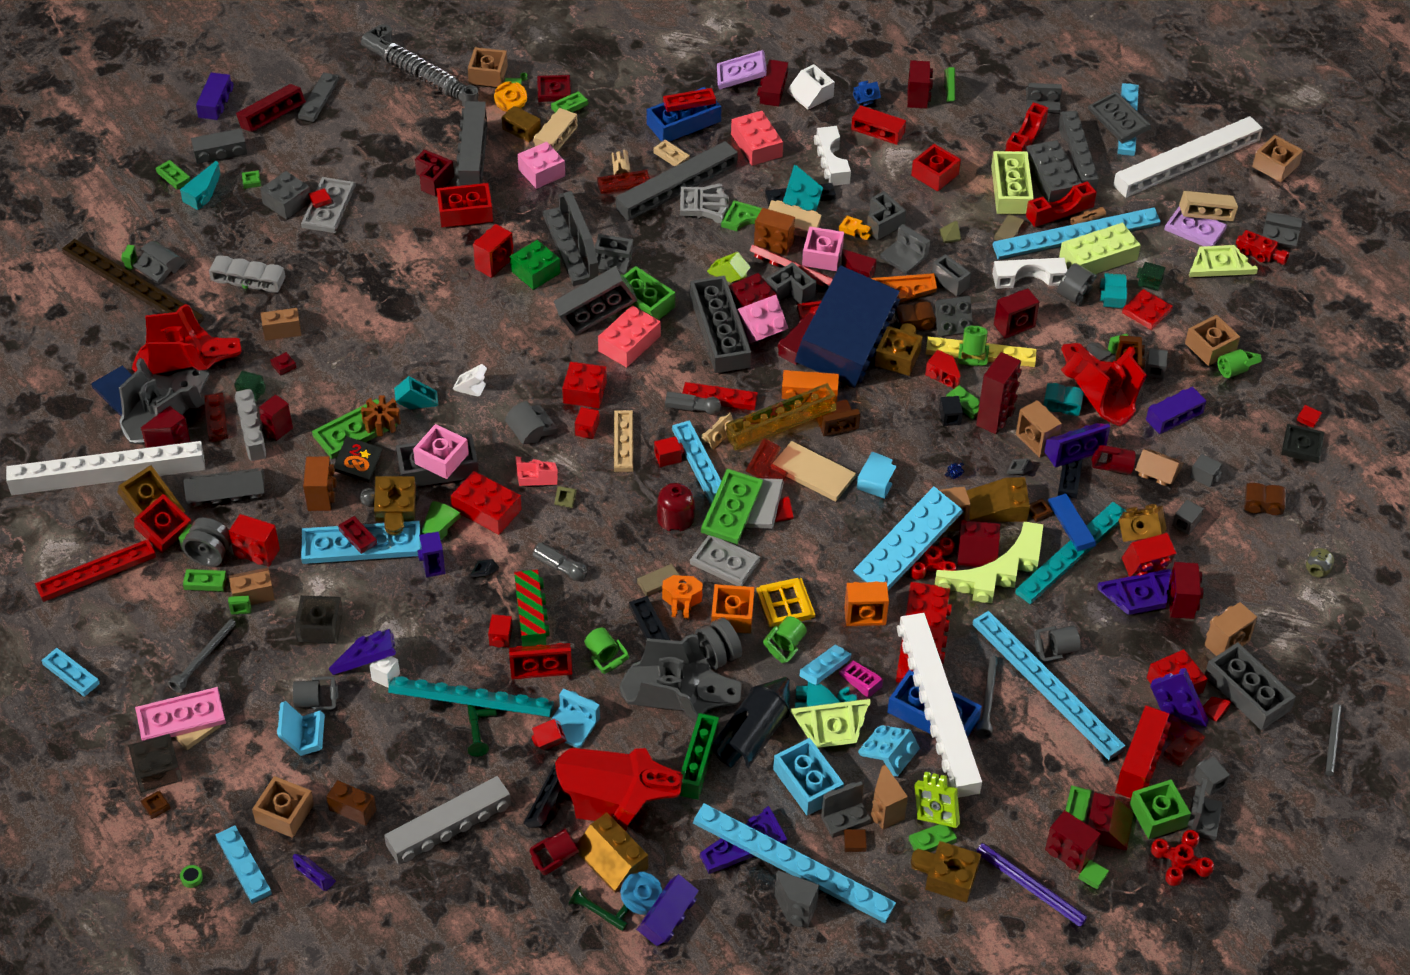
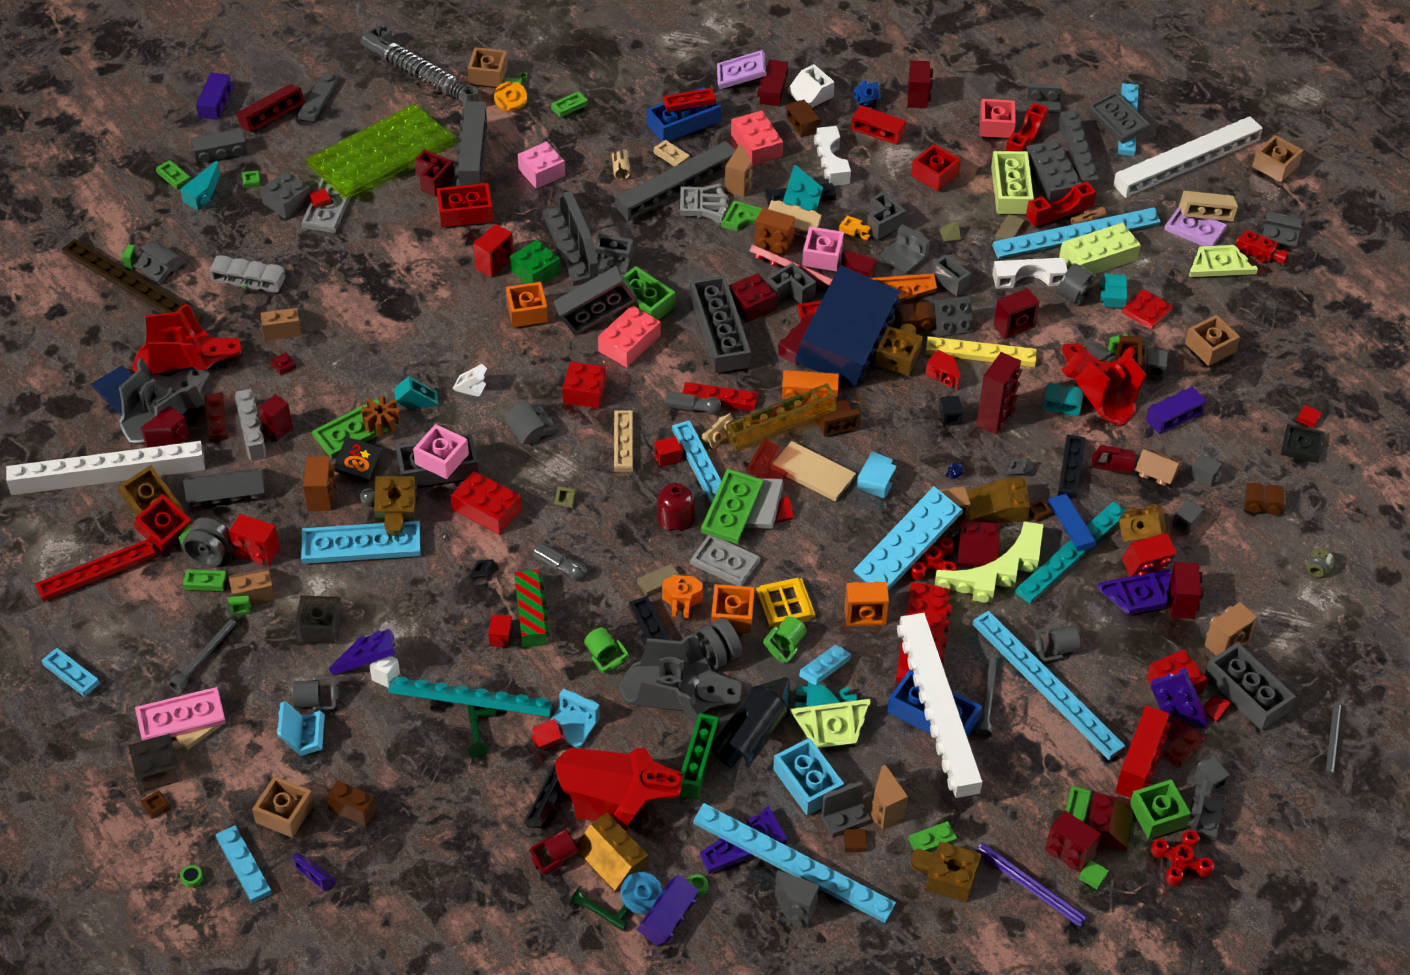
(250, 381): clear green brick -> none
(357, 534): dark red plate -> none
(379, 151): none -> clear neon green plate
(431, 554): dark purple brick -> none
(439, 519): bright green slope -> none
(448, 820): light grey brick -> none
(521, 123): pearl gold brick -> none
(526, 304): none -> orange brick
(536, 472): coral slope -> none
(540, 661): red slope -> none
(553, 87): dark red tile -> none
(557, 129): tan brick -> none
(586, 423): red brick -> none
(622, 181): clear red plate -> none
(700, 883): none -> bright green tile
(731, 267): lime slope -> none
(738, 173): none -> medium nougat slope
(762, 318): bright pink brick -> none
(802, 118): none -> reddish brown brick
(866, 689): dark pink slope -> none
(892, 746): medium azure bracket -> none
(937, 801): lime piece -> none
(949, 83): bright green tile -> none
(968, 402): bright green plate -> none
(974, 344): bright green piece -> none
(997, 118): none -> coral brick
(1036, 426): medium nougat brick -> none
(1076, 444): dark purple slope -> none
(1150, 276): clear green brick -> none
(1237, 362): bright green piece -> none

